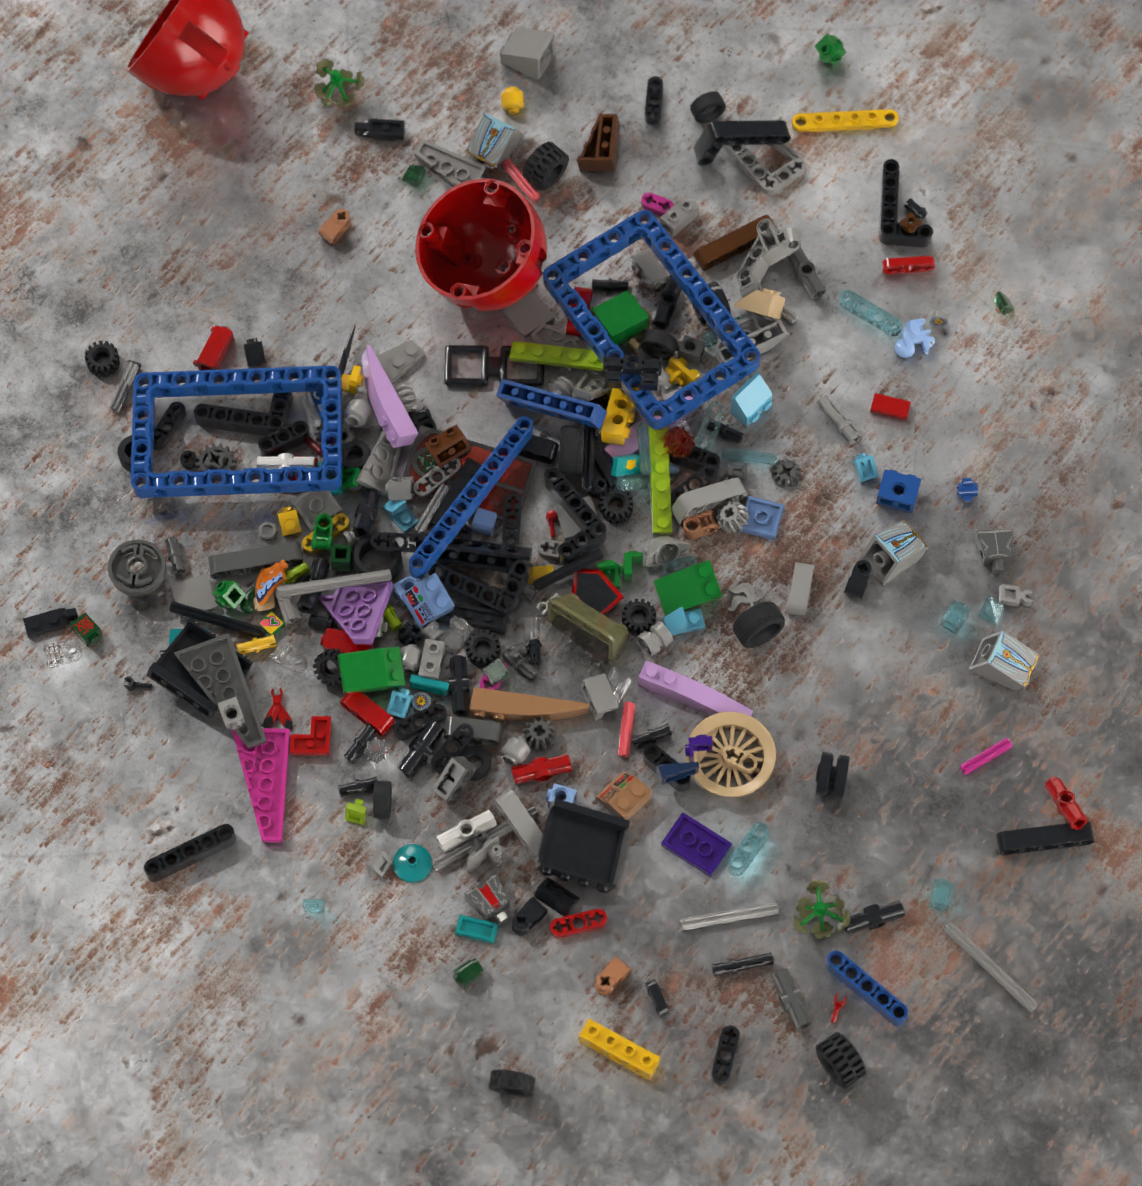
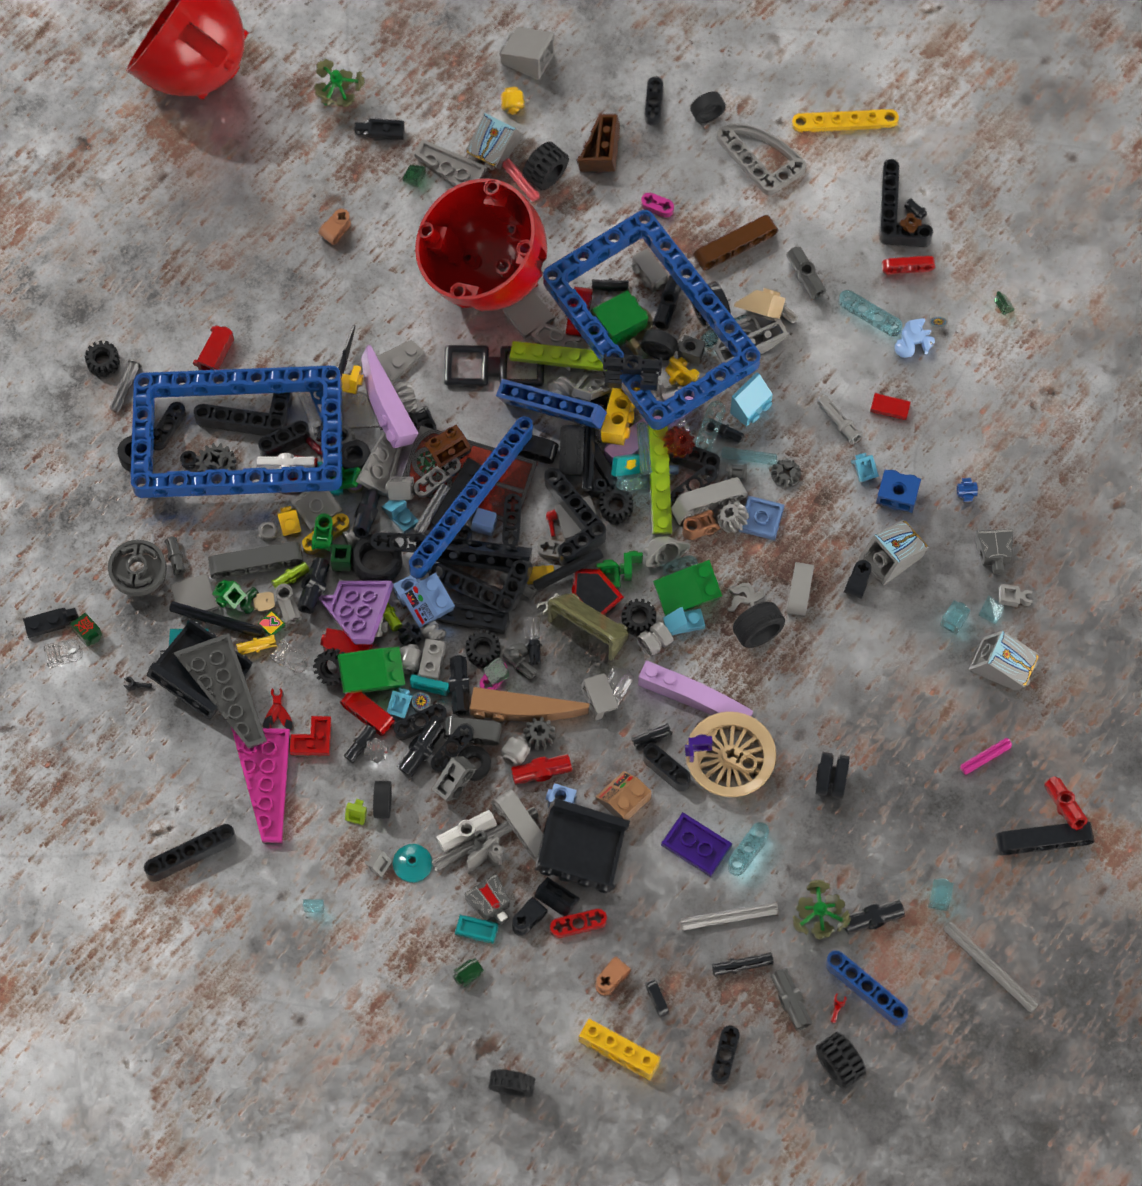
(231, 705): light grey brick -> none
(254, 352): black bracket -> none
(269, 580): orange arm -> none
(321, 622): black pin -> none
(334, 583): light grey axle -> none
(357, 412): light grey head -> none
(357, 787): black pin -> none
(456, 635): clear brick -> none
(626, 729): coral axle -> none
(672, 772): dark blue slope -> none
(679, 216): light grey brick -> none
(738, 133): black beam -> none
(768, 249): light grey connector -> none
(830, 49): green brick -> none

